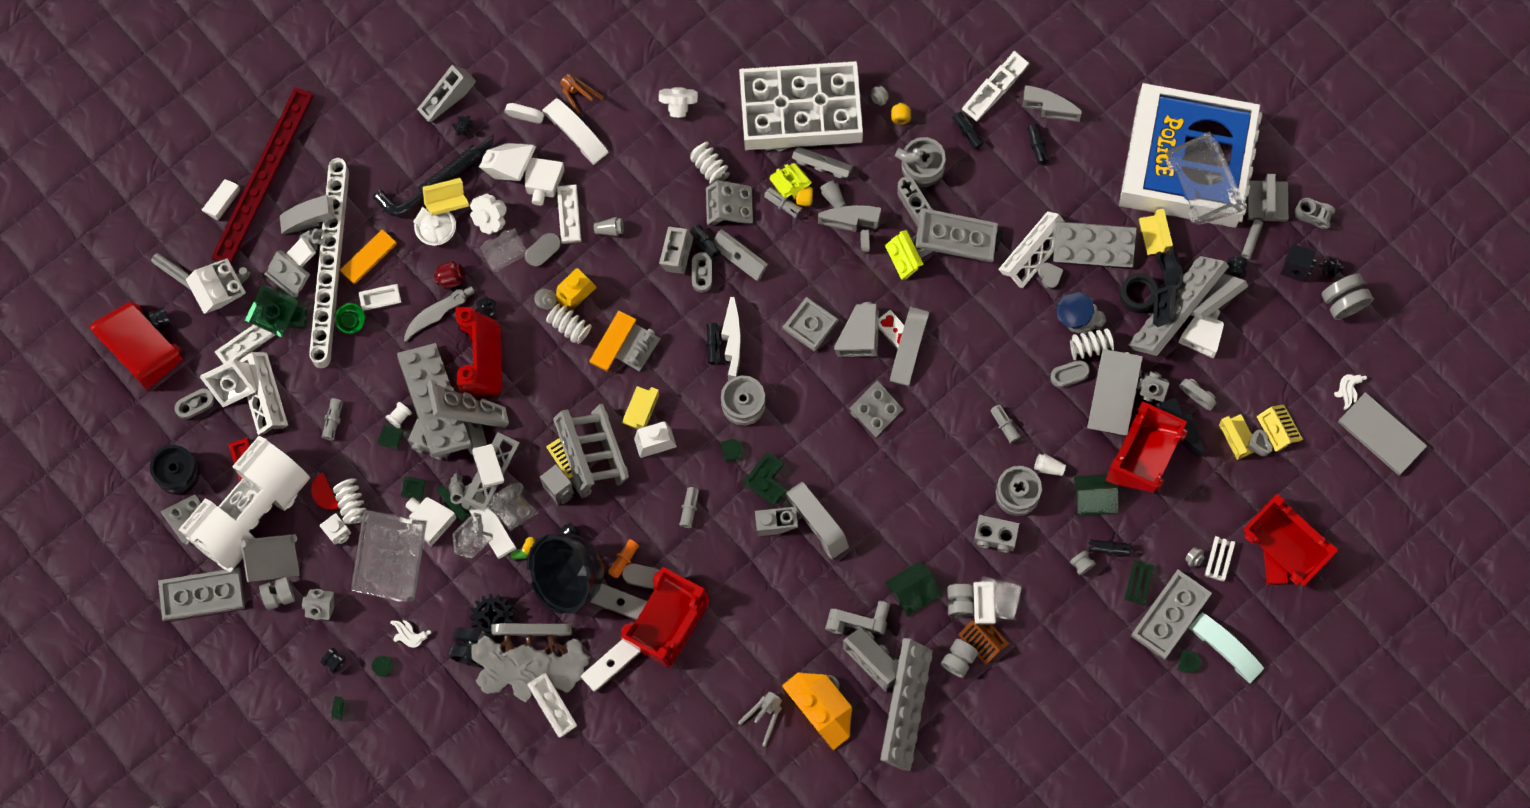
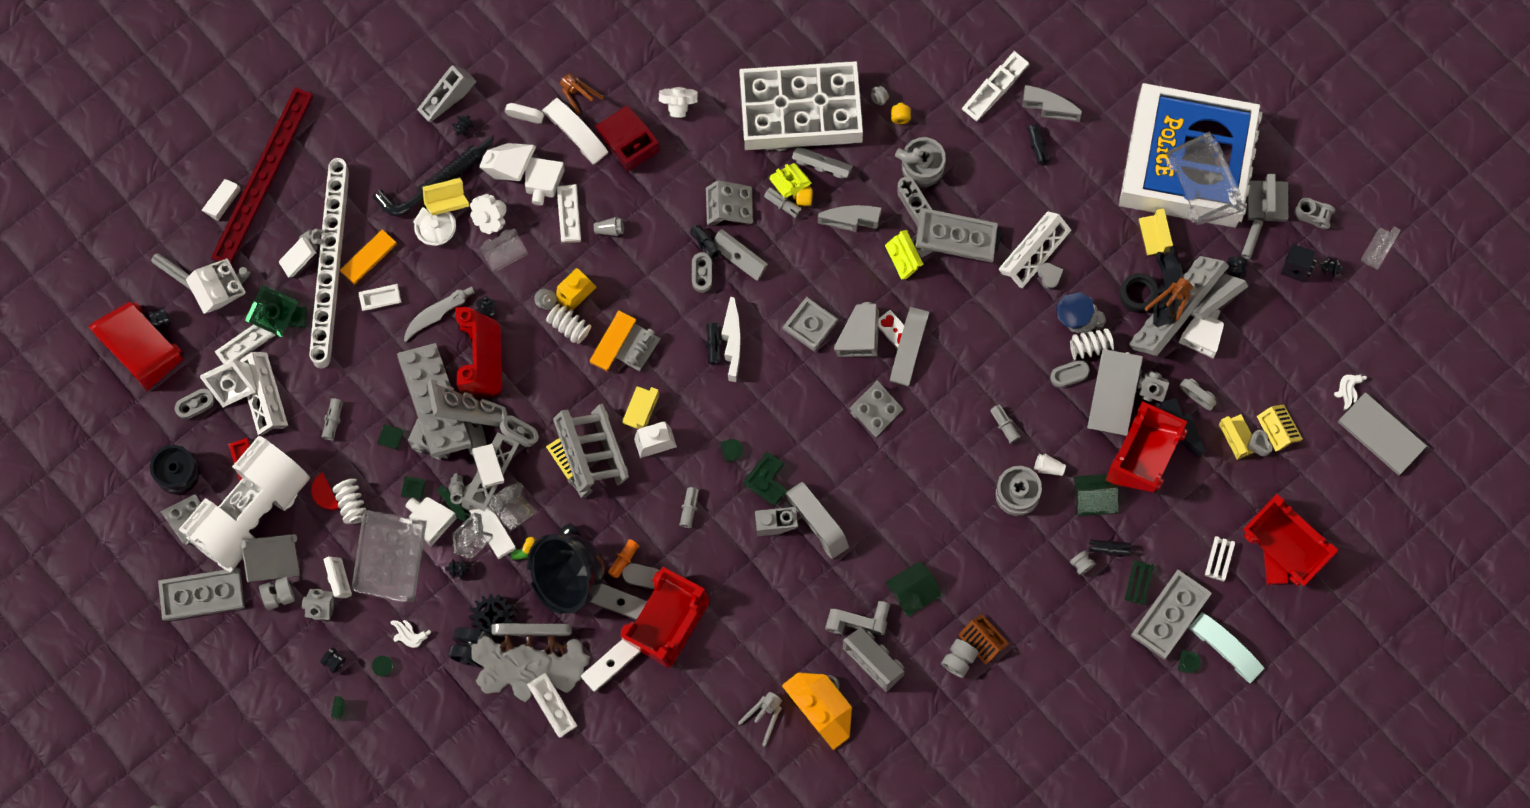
(287, 274): light grey plate -> none
(307, 215): light grey slope -> none
(335, 529): white bracket -> none
(337, 577): none -> white plate
(350, 318): green hair -> none
(398, 415): white bush -> none
(449, 275): dark red head -> none
(457, 568): none -> black wheel
(518, 430): none -> light grey plate
(542, 249): light grey tile -> none
(557, 485): light grey brick -> none
(628, 138): none -> dark red slope
(676, 250): light grey brick -> none
(708, 164): white piece -> none
(745, 389): light grey wheel -> none
(833, 194): light grey cone -> none
(864, 237): light grey tile -> none
(906, 705): light grey plate -> none
(961, 603): light grey wheel -> none
(968, 130): black pin -> none
(984, 603): white tile -> none
(997, 528): light grey brick -> none
(1006, 598): clear hinge -> none
(1094, 244): light grey plate -> none
(1179, 290): none -> dark orange plant
(1195, 557): light grey plate -> none
(1347, 296): light grey wheel -> none
(1379, 247): none -> clear bracket

